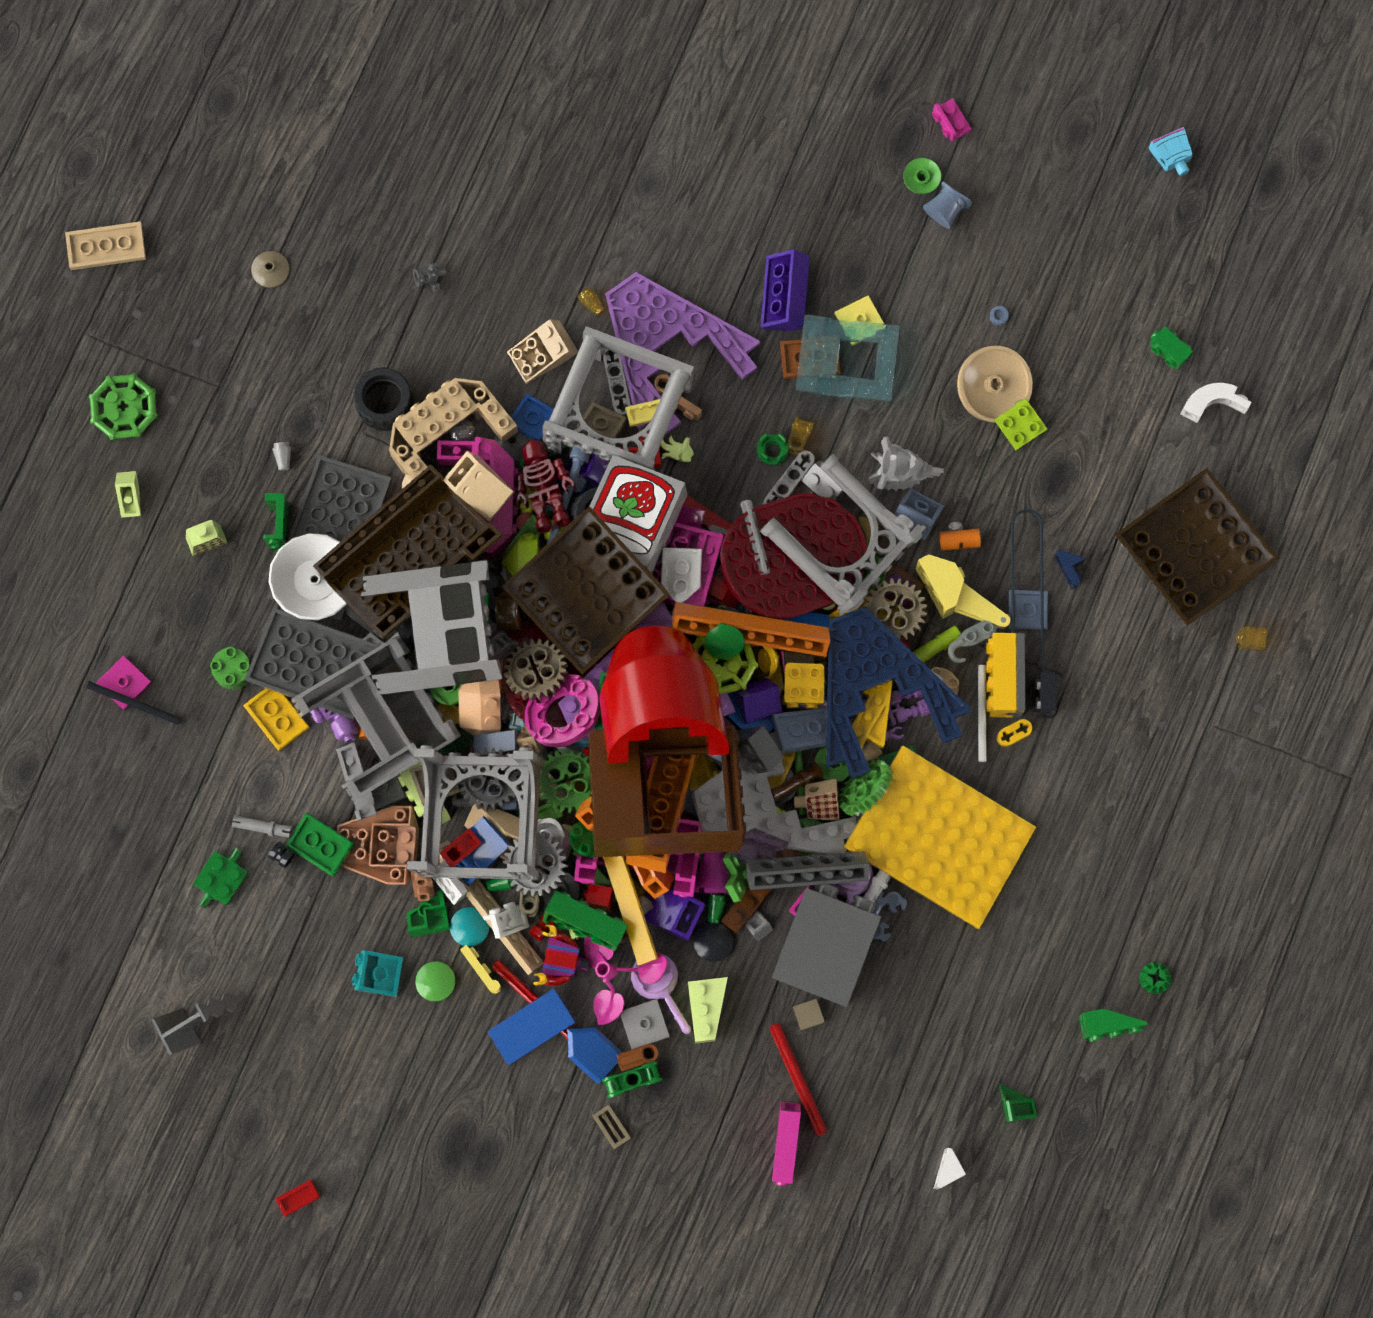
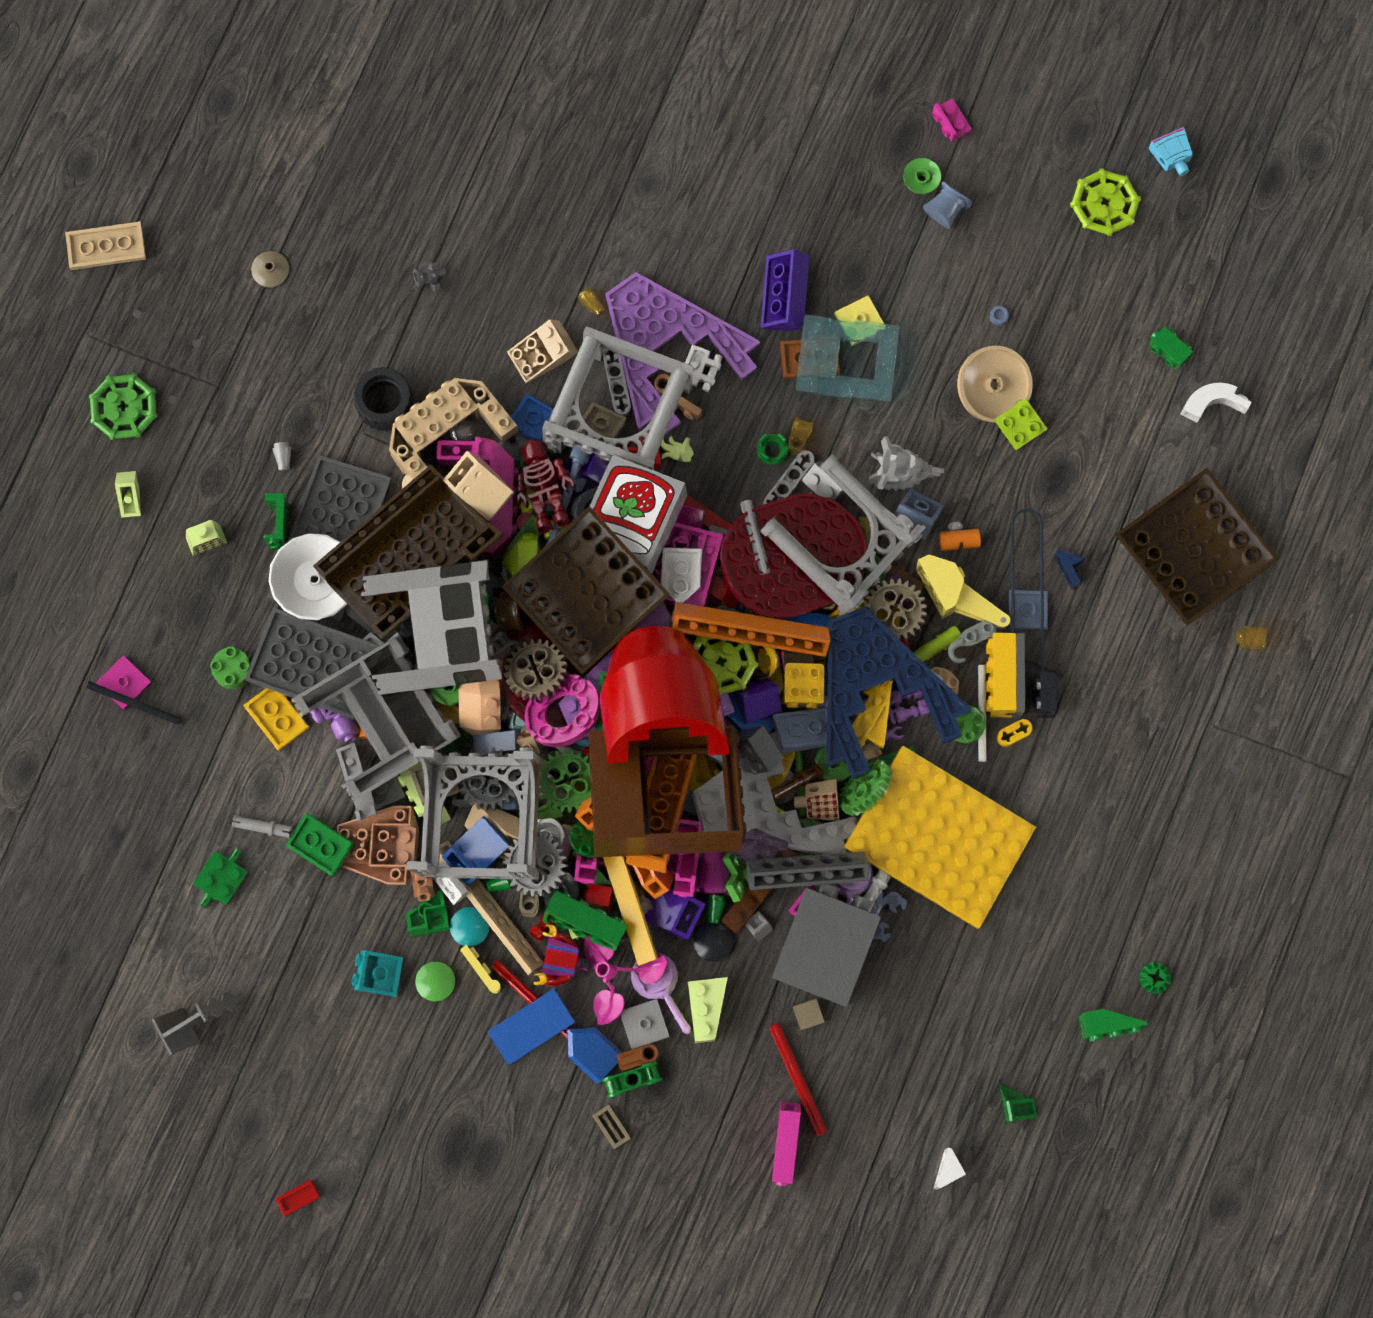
(281, 854): black wheel -> none
(460, 848): red slope -> none
(507, 920): white bracket -> none
(641, 413): light yellow plate -> none
(699, 358): none -> white plate
(724, 641): green dish -> none
(971, 725): none -> bright green dish
(1102, 212): none -> lime plate

